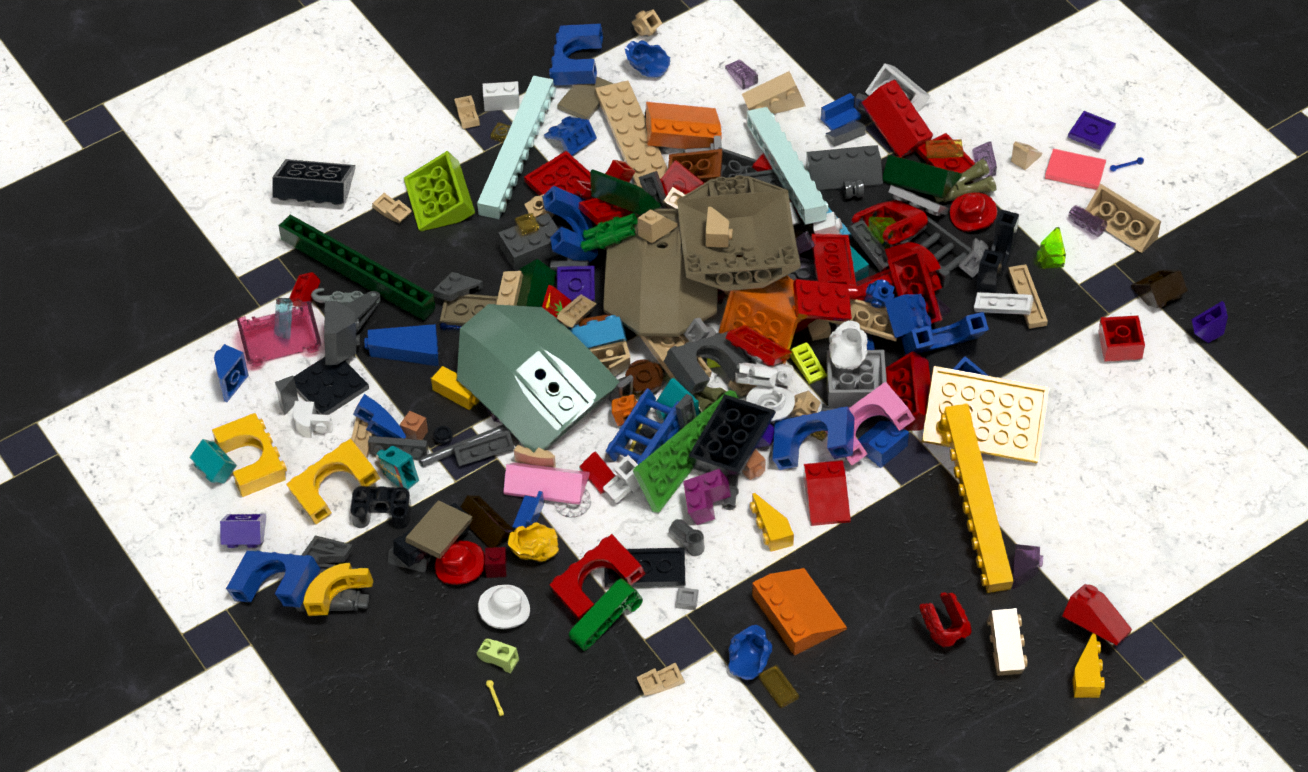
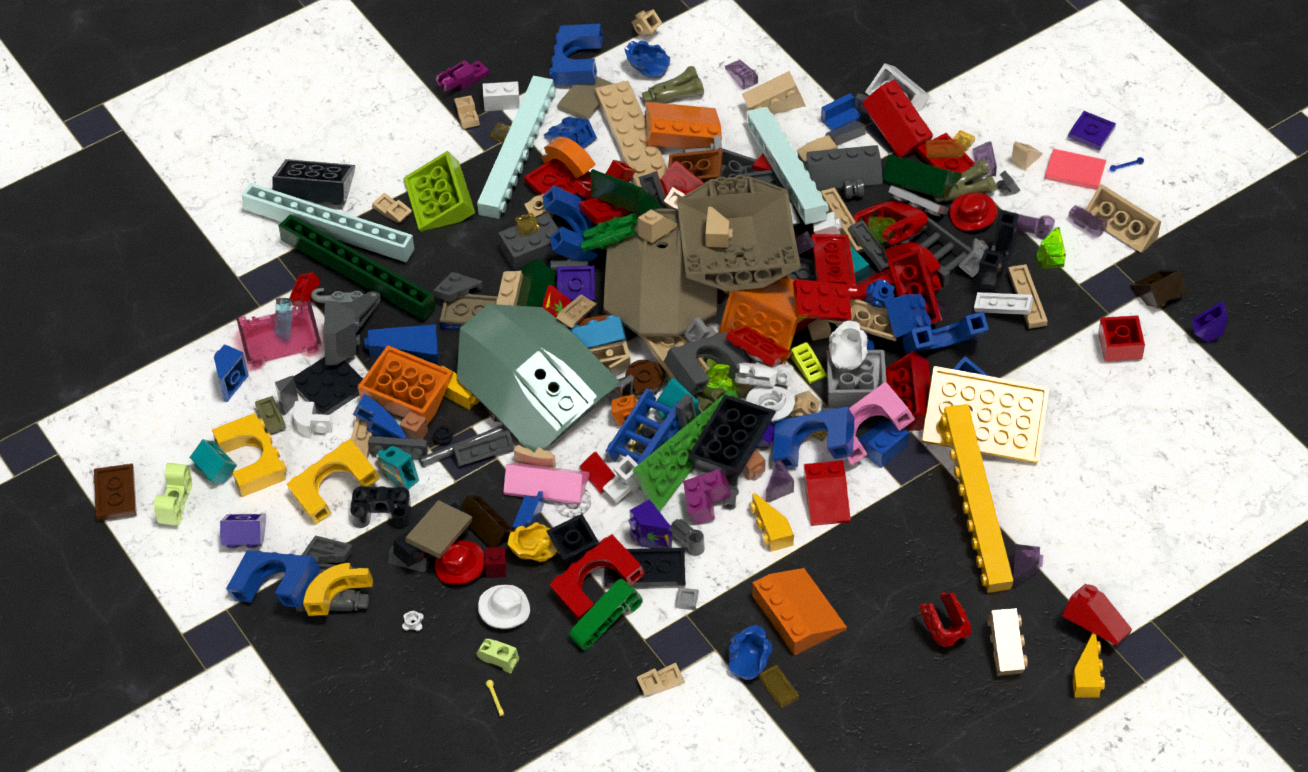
(115, 492): none -> reddish brown plate
(170, 506): none -> yellowish green beam
(270, 414): none -> olive plate
(329, 221): none -> light aqua brick
(406, 384): none -> orange slope
(412, 616): none -> white plate
(462, 75): none -> magenta plate
(570, 154): none -> orange arch
(573, 538): none -> black slope
(649, 526): none -> dark purple slope
(681, 86): none -> olive piece
(718, 378): none -> clear neon green slope
(780, 483): none -> clear purple slope
(822, 143): none -> tan slope
(837, 206): none -> tan plate
(967, 139): none -> clear yellow tile
(1008, 182): none -> dark grey tile
(1040, 226): none -> clear purple piece

